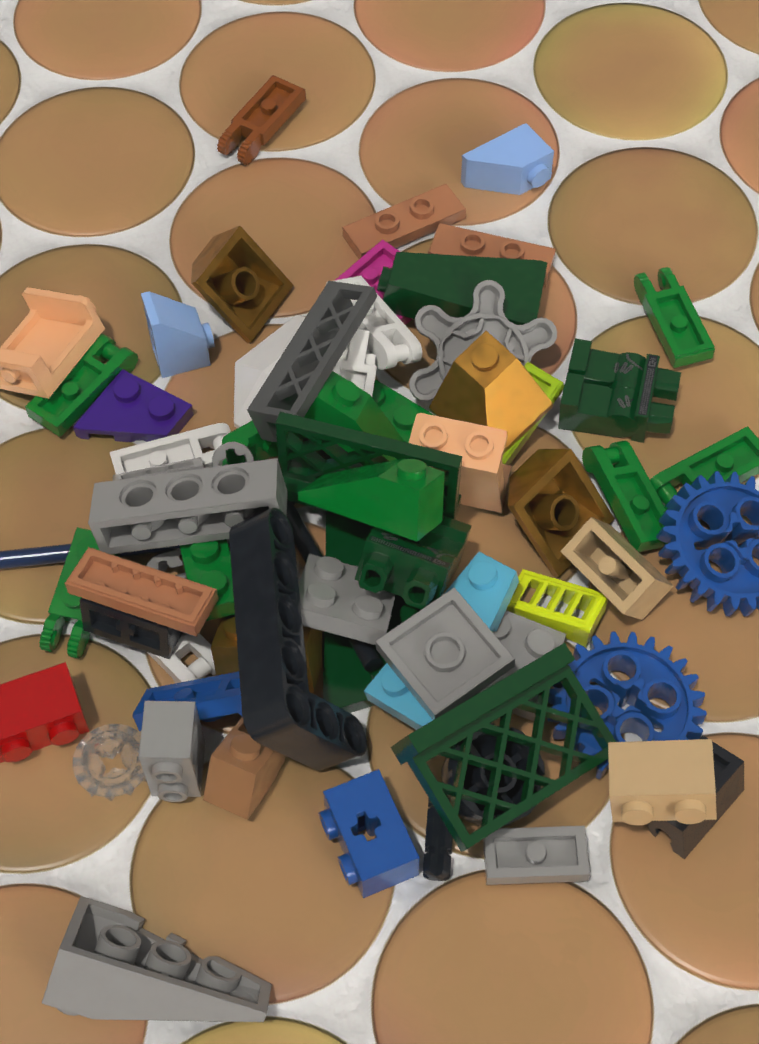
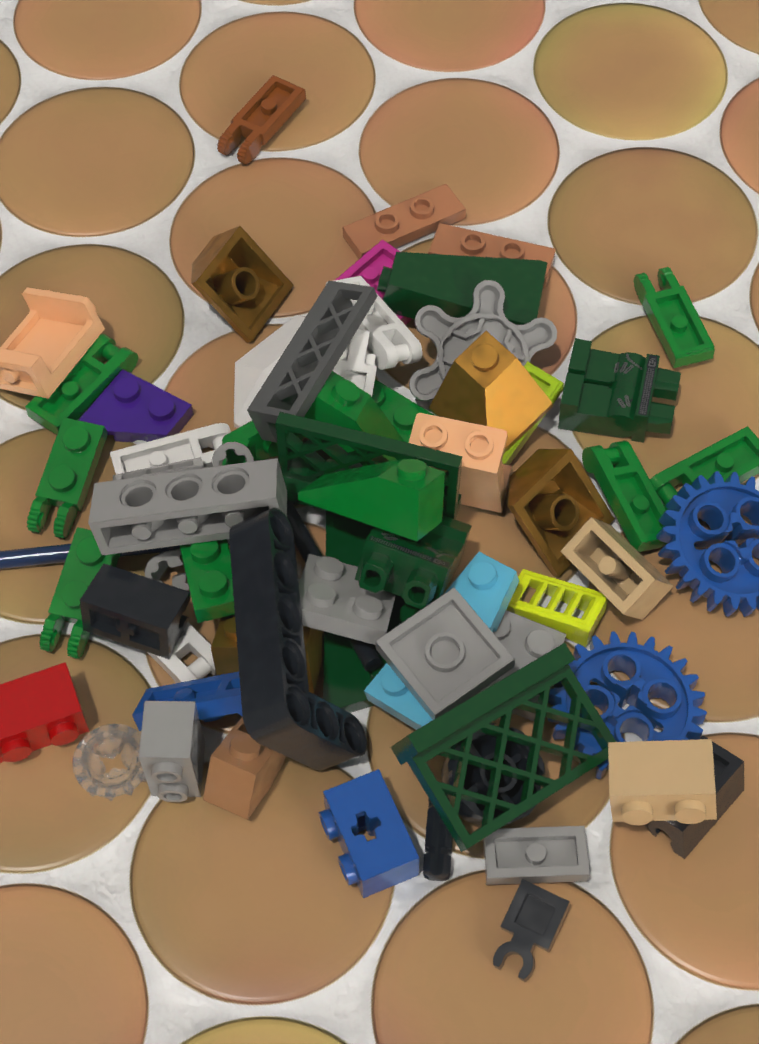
(67, 475): none -> green hinge
(124, 972): light grey wedge -> none
(142, 591): nougat plate -> none
(176, 335): light blue slope -> none
(509, 163): light blue slope -> none
(533, 921): none -> black plate

